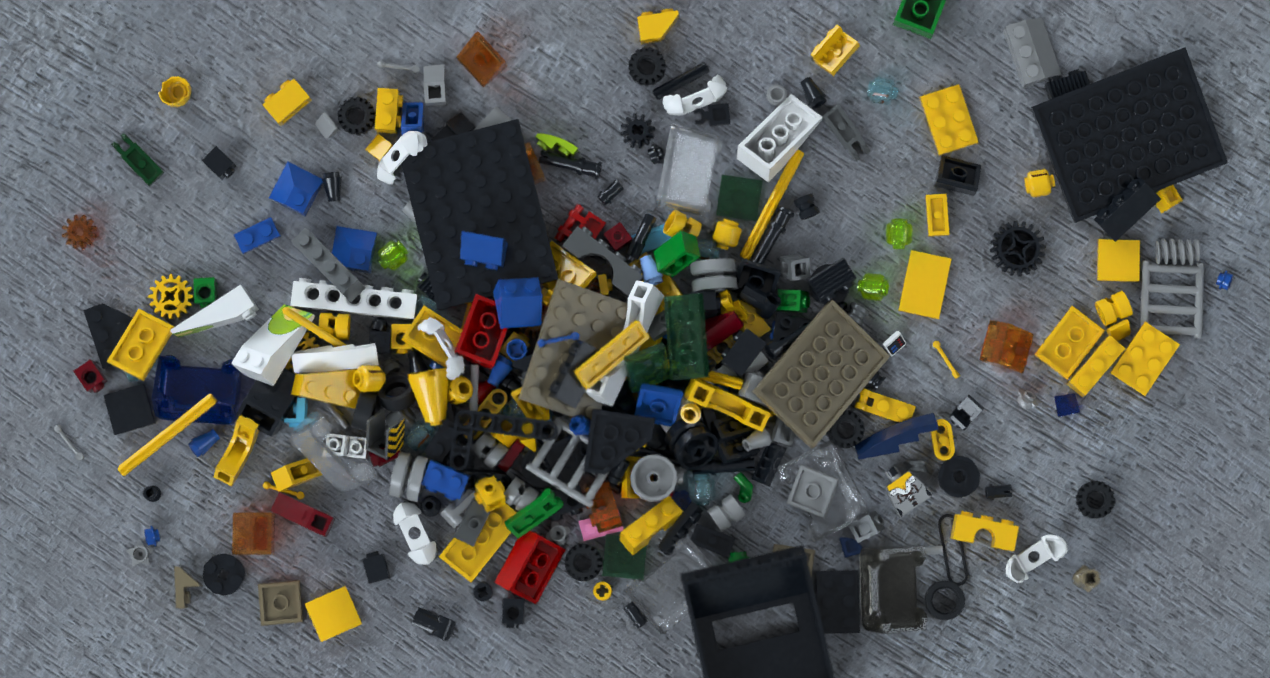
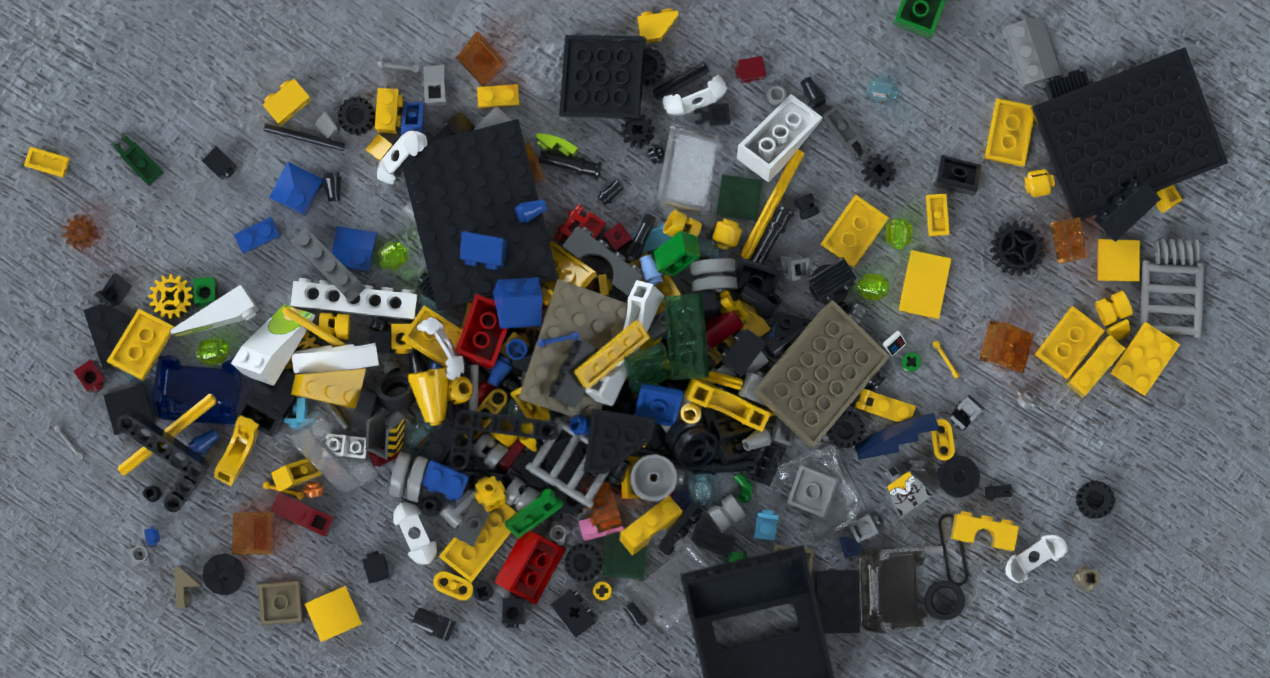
(47, 162): none -> yellow plate
(114, 291): none -> black bracket
(167, 454): none -> black beam
(175, 91): yellow hair -> none
(212, 351): none -> clear neon green head
(304, 137): none -> black bar
(313, 489): none -> orange plate
(369, 378): yellow head -> none
(453, 585): none -> yellow plate
(498, 96): none -> yellow plate
(529, 210): none -> blue cone
(562, 608): none -> black brick
(602, 76): none -> black plate
(750, 69): none -> dark red brick
(766, 525): none -> medium azure bracket
(794, 300): green bracket -> none
(834, 50): yellow bracket -> none
(854, 231): none -> yellow tile
(873, 176): none -> black gear
(917, 363): none -> green bush
(949, 120): yellow plate -> none
(1009, 132): none -> yellow tile
(1066, 405): clear blue slope -> none
(1069, 240): none -> clear orange brick
(1224, 280): blue plate -> none

